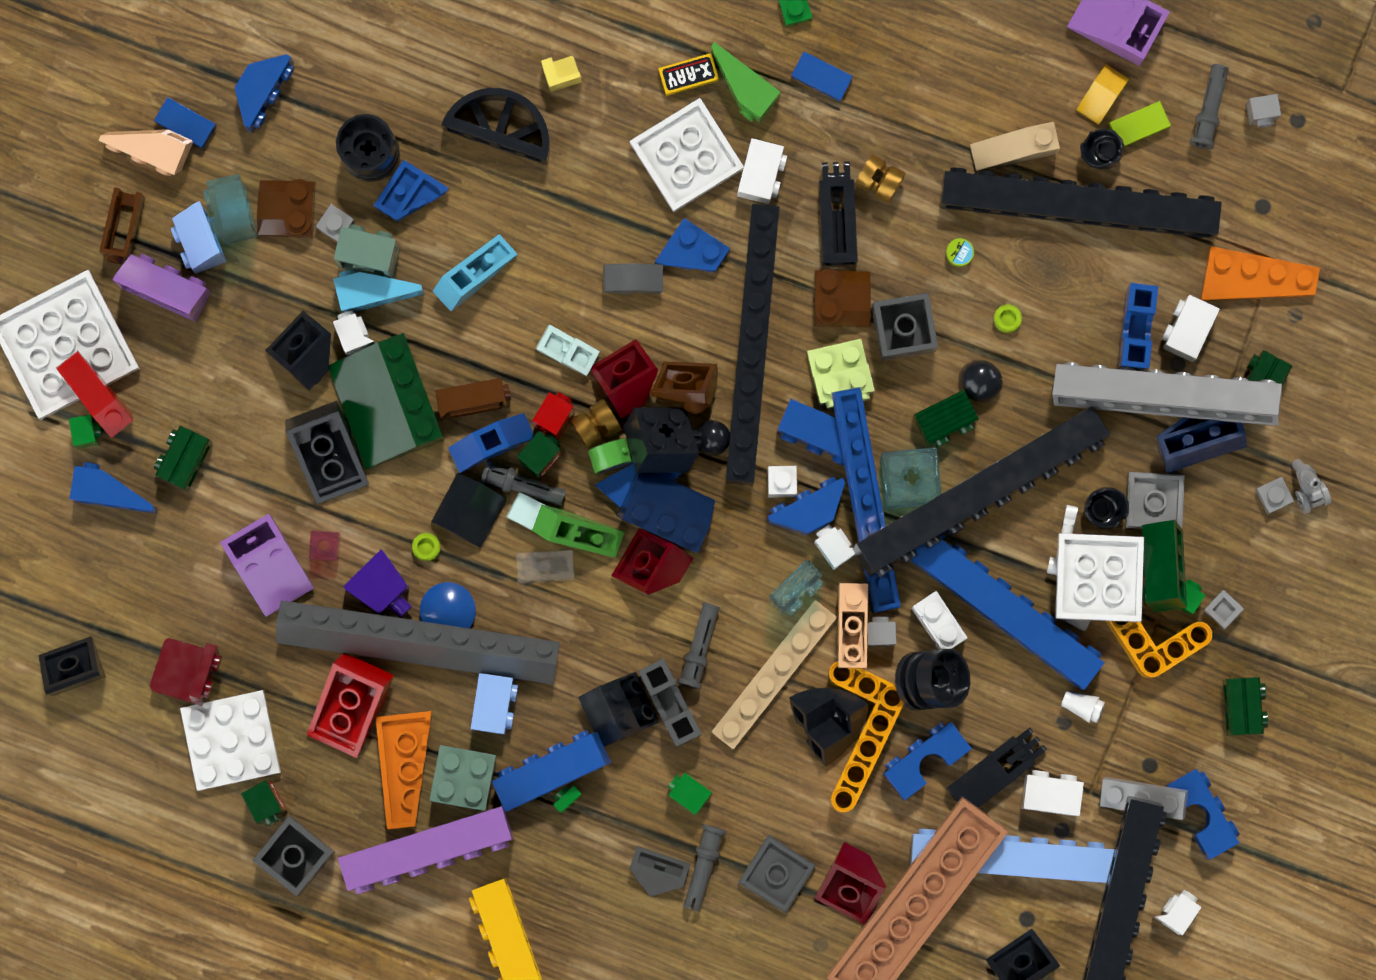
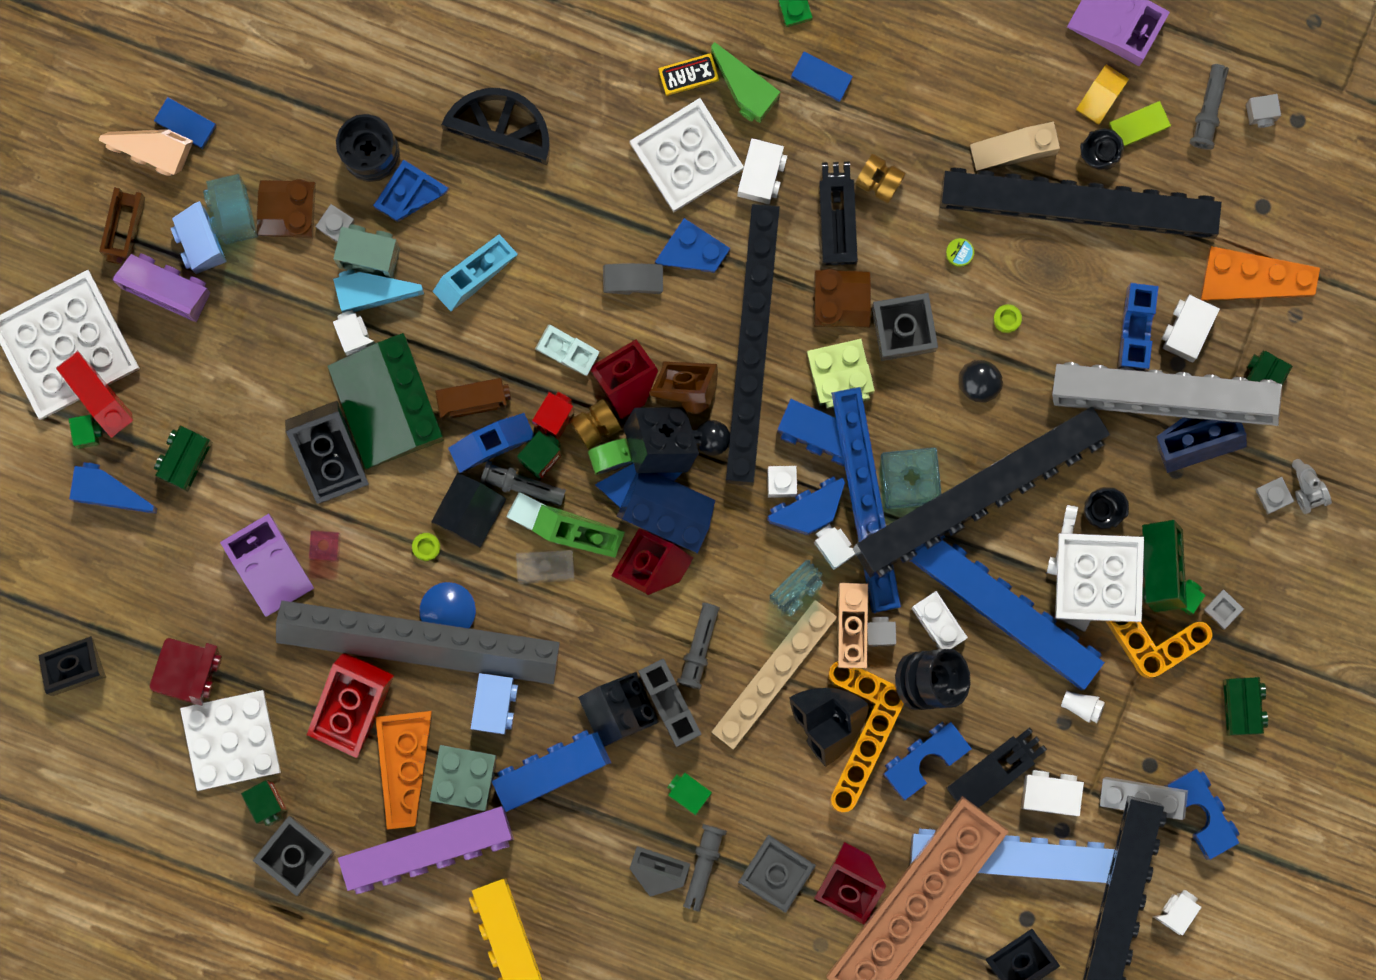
(260, 88): blue slope -> none
(303, 350): black slope -> none
(380, 586): dark purple torso -> none
(561, 73): light yellow panel -> none
(566, 797): green plate -> none
(946, 418): dark green brick -> none
(1154, 498): light grey tile -> none

